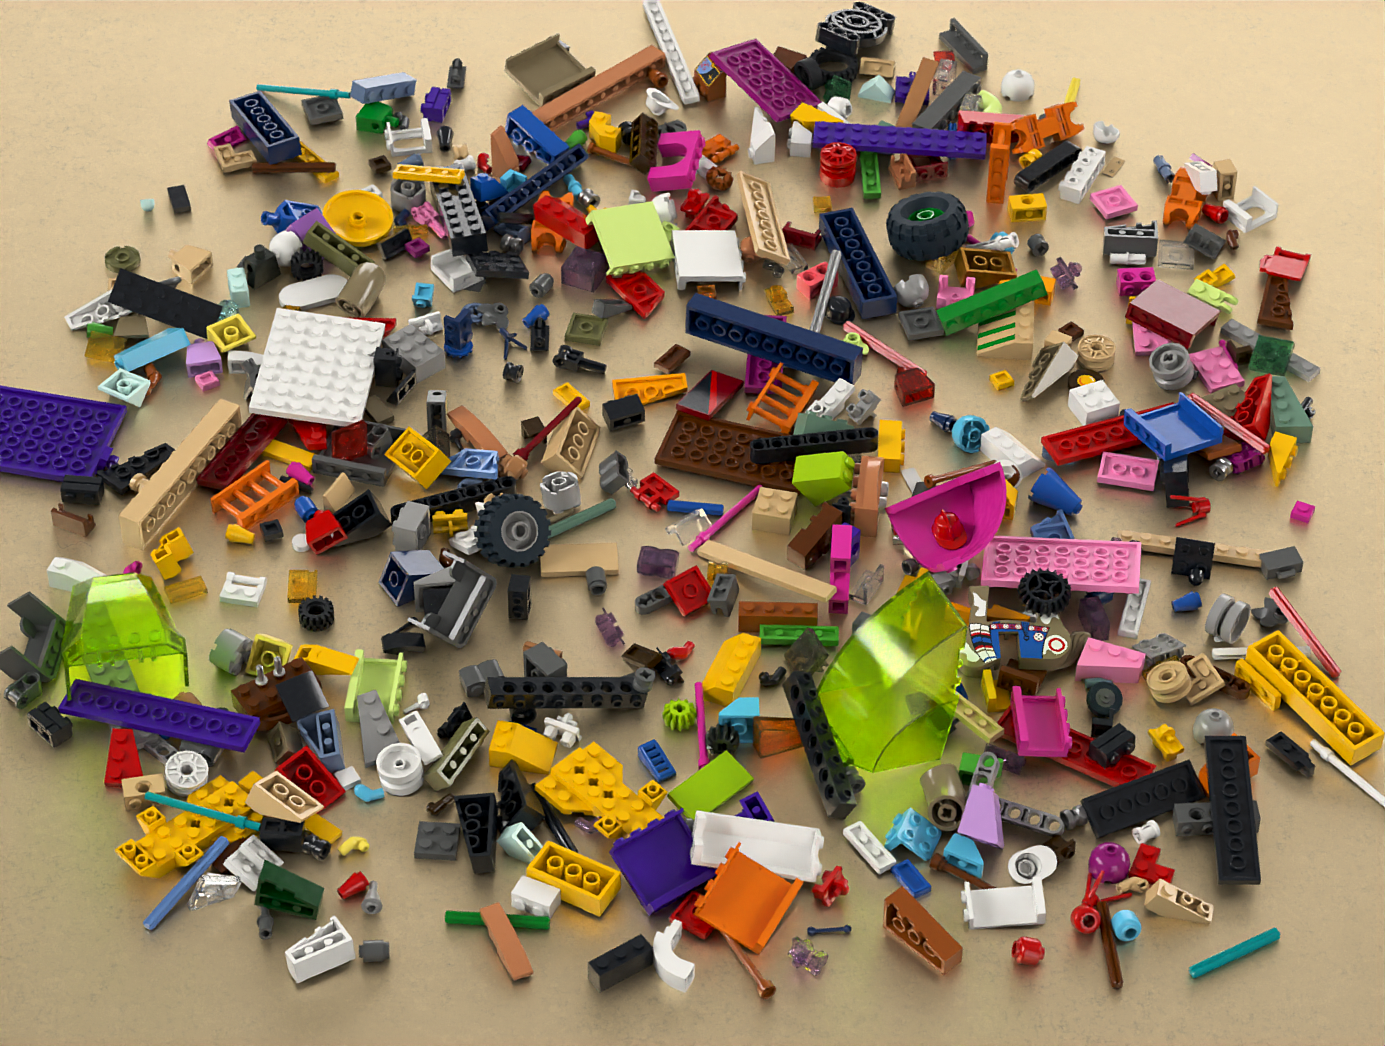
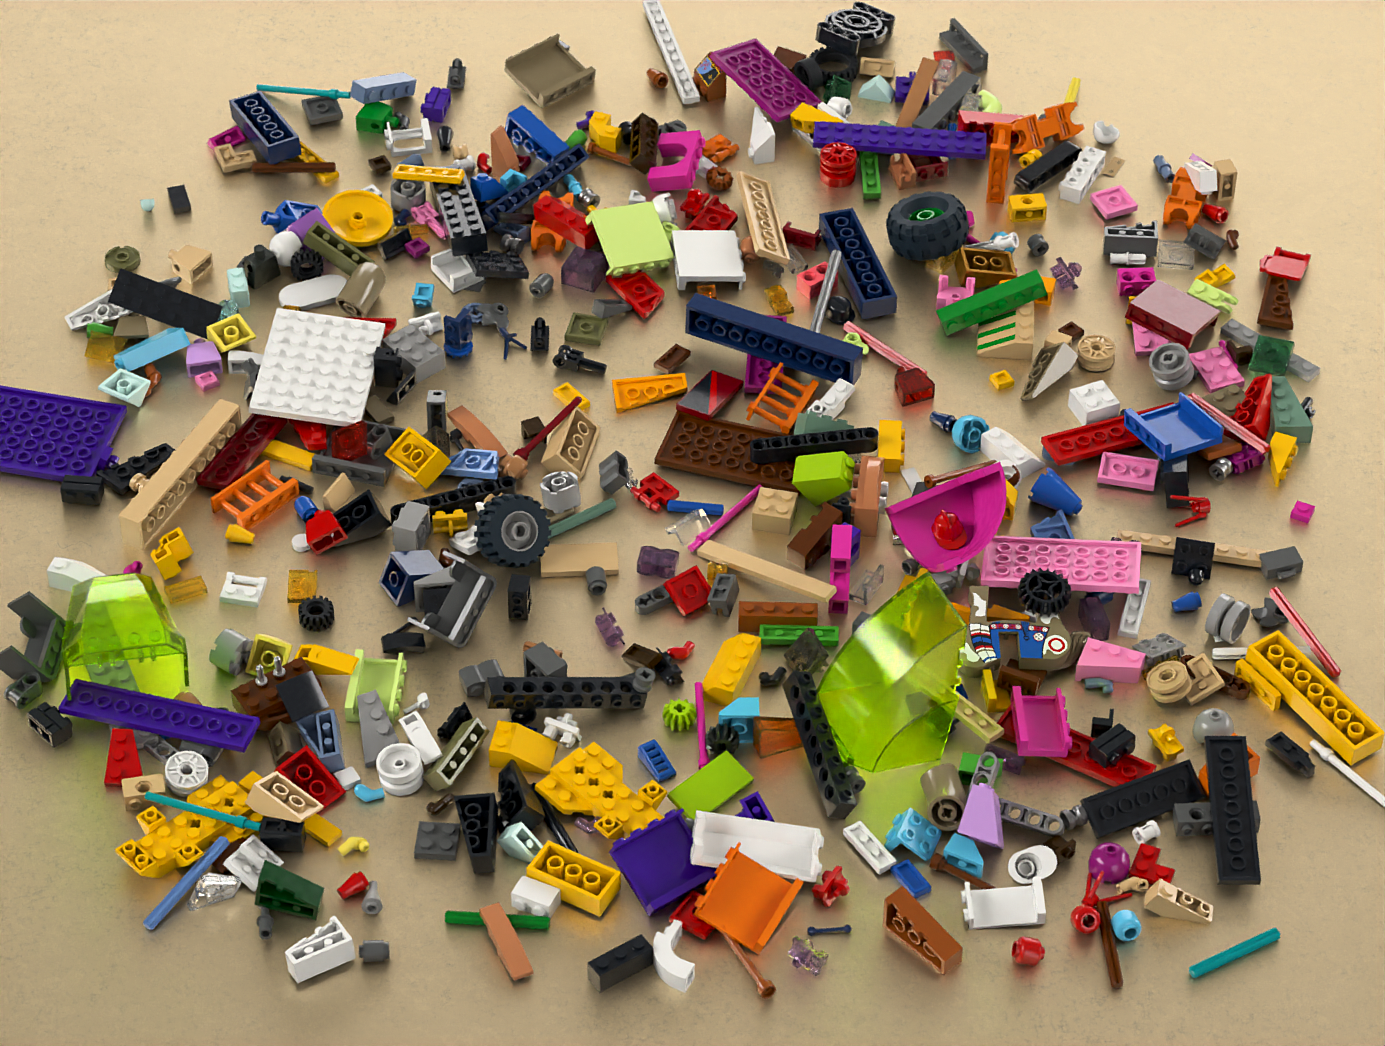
(72, 522): reddish brown hinge -> none
(271, 530): black plate -> none
(299, 472): dark pink cone -> none
(316, 847): black wheel -> none
(513, 372): black wheel -> none
(536, 312): blue cone -> none
(600, 88): nougat brick -> none
(623, 412): black brick -> none
(659, 102): white piece -> none
(800, 142): white slope -> none
(822, 204): clear yellow tile -> none
(864, 407): light grey hips -> none
(913, 291): light grey cylinder -> none
(921, 323): dark grey plate -> none
(1017, 85): white cylinder -> none
(1083, 377): dark brown tile -> none
(1104, 697): black wheel -> none
(1242, 219): white panel -> none

